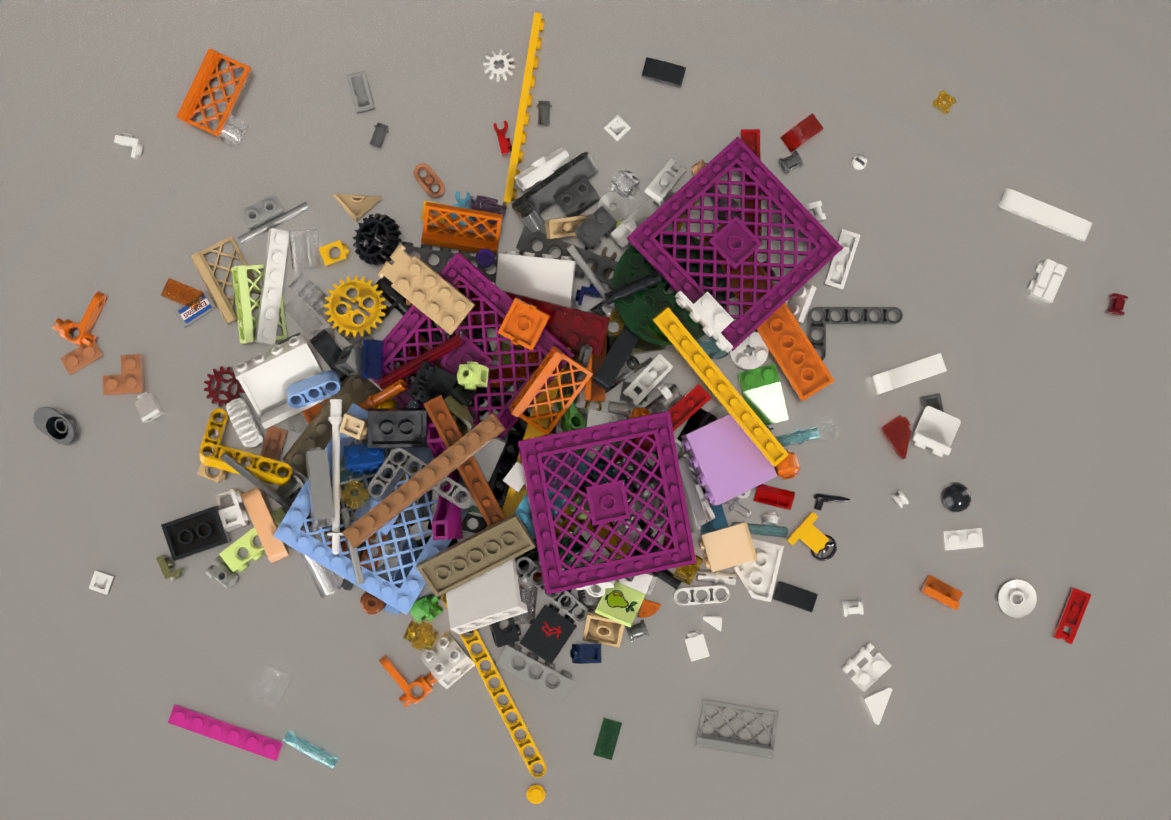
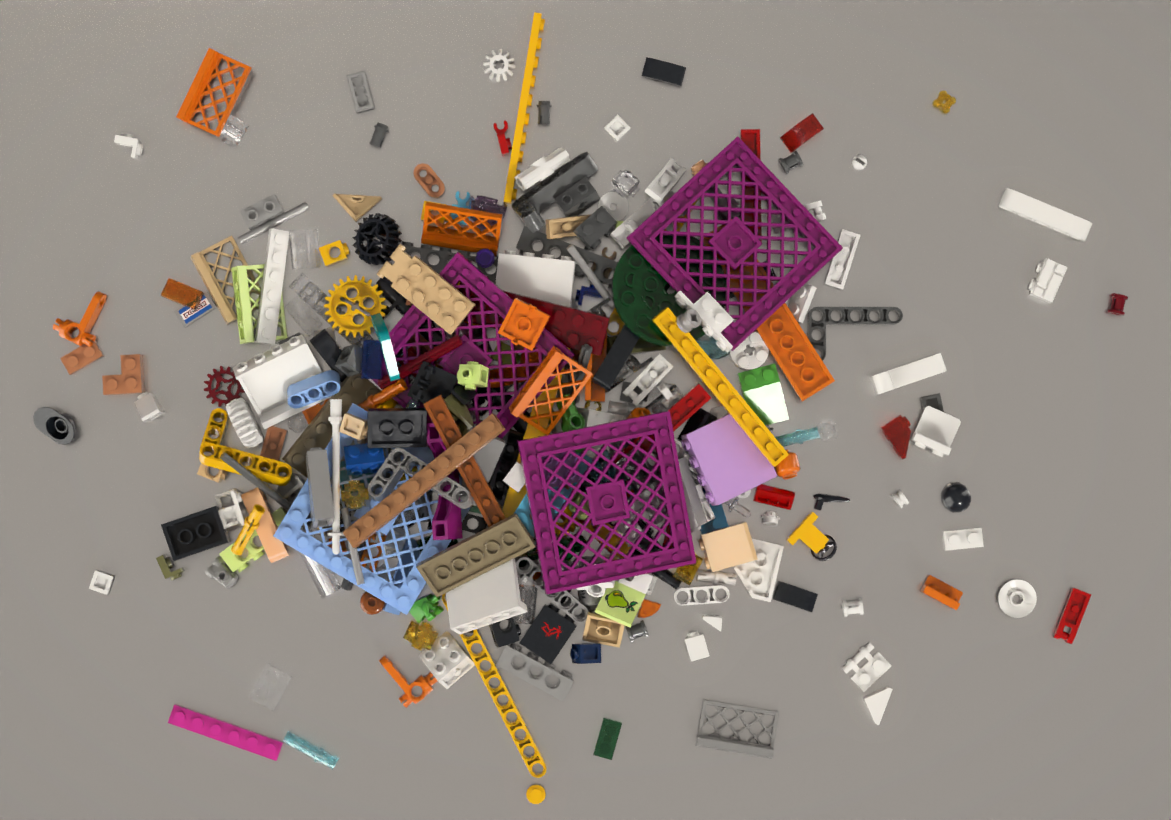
(255, 514): none -> yellow pin
(386, 346): none -> teal beam
(640, 284): black pin -> none
(688, 321): none -> light grey wheel
(766, 530): clear light blue axle -> none

